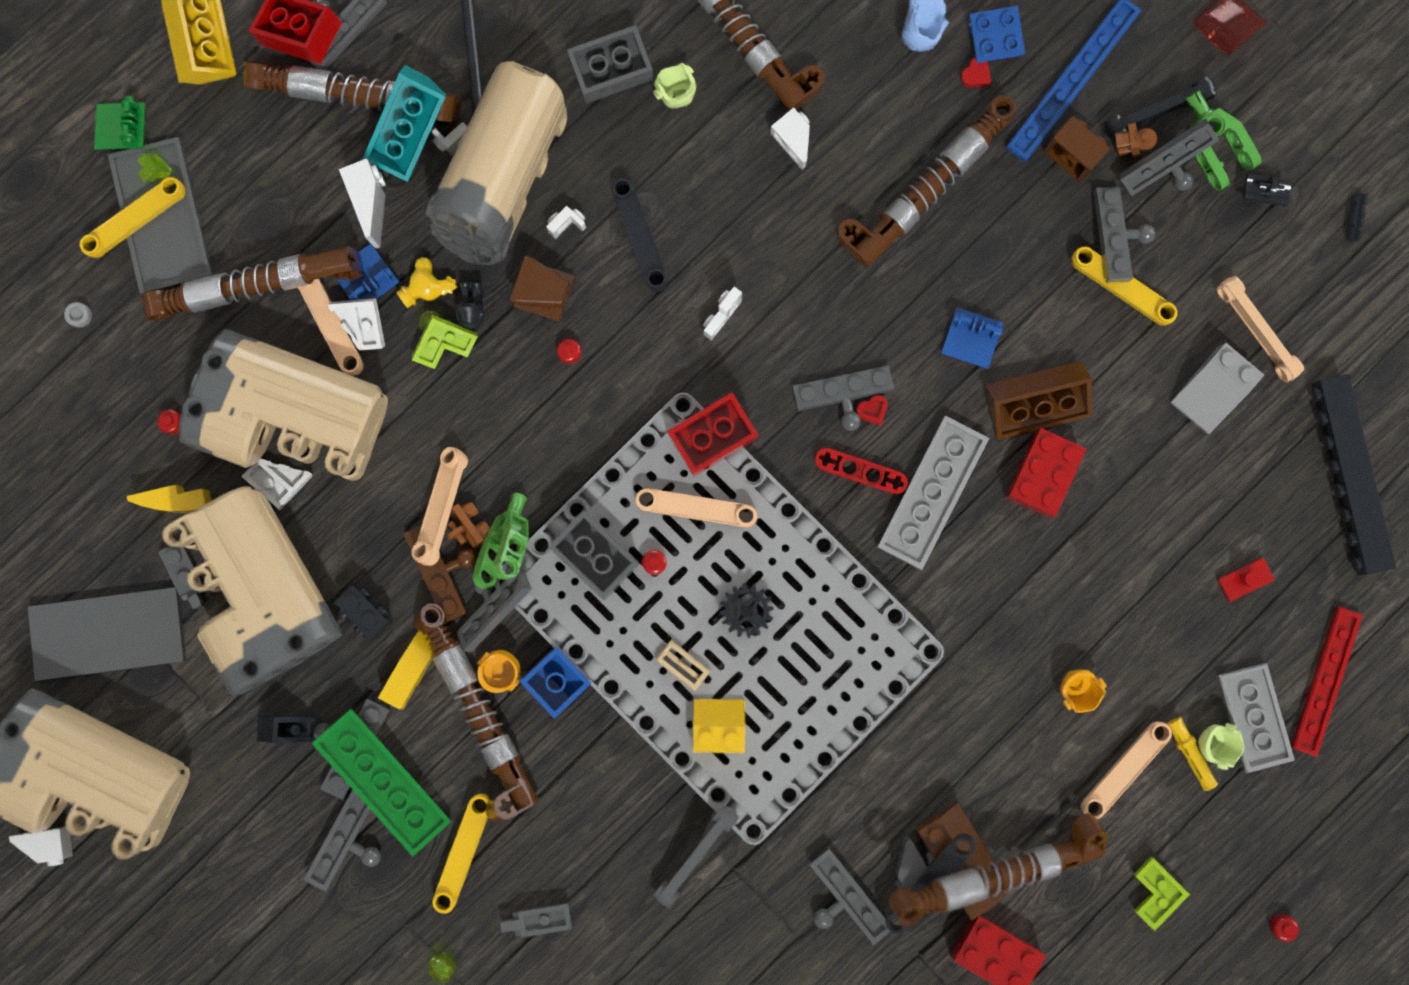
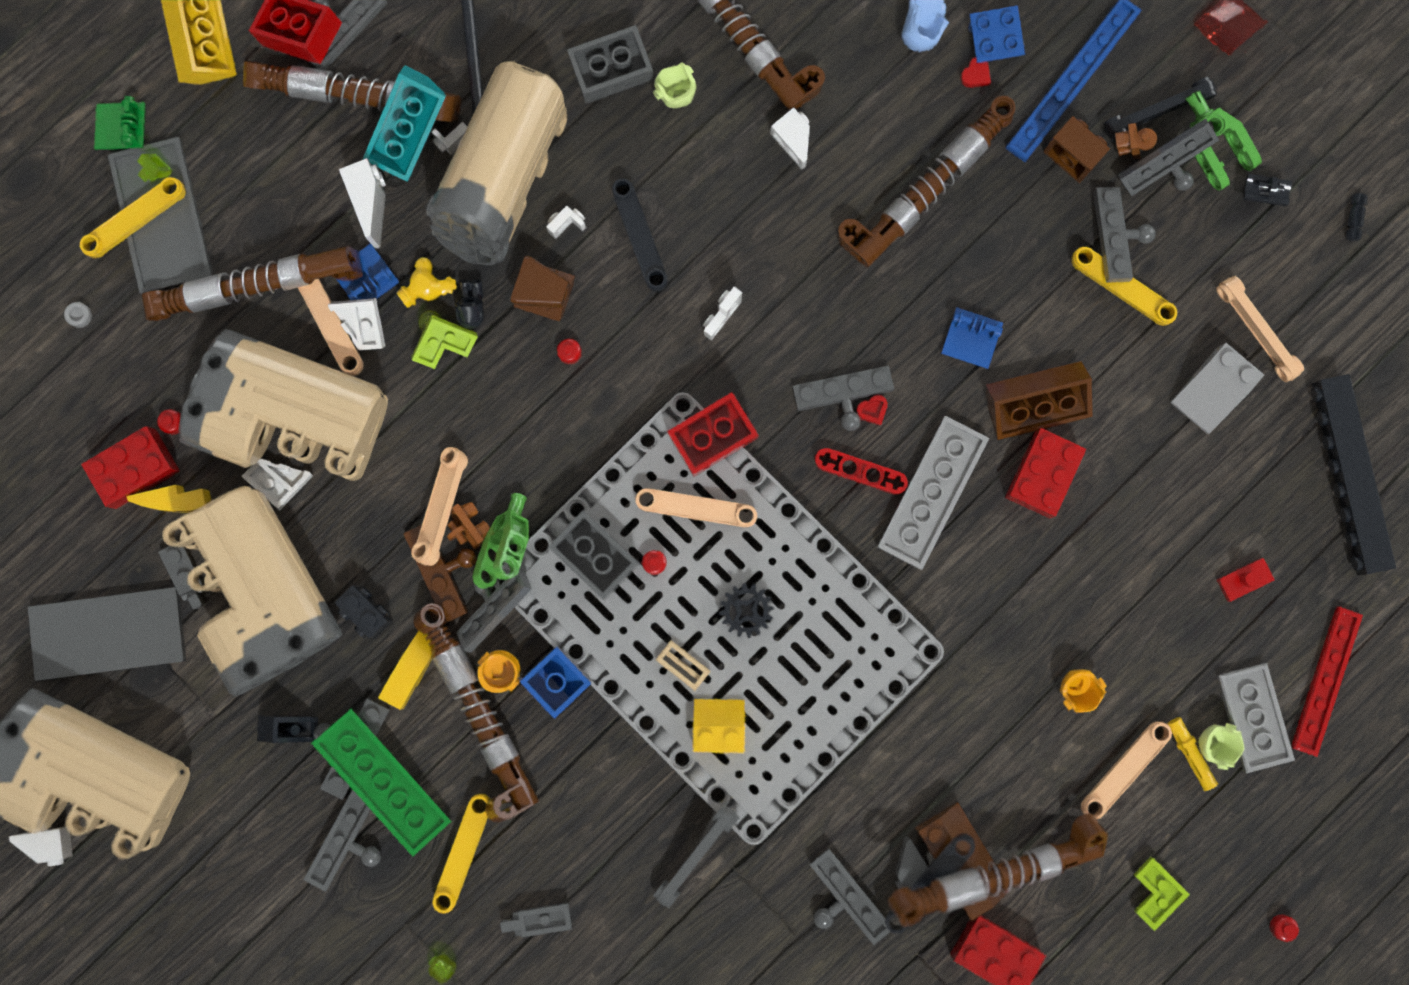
(130, 467): none -> red brick

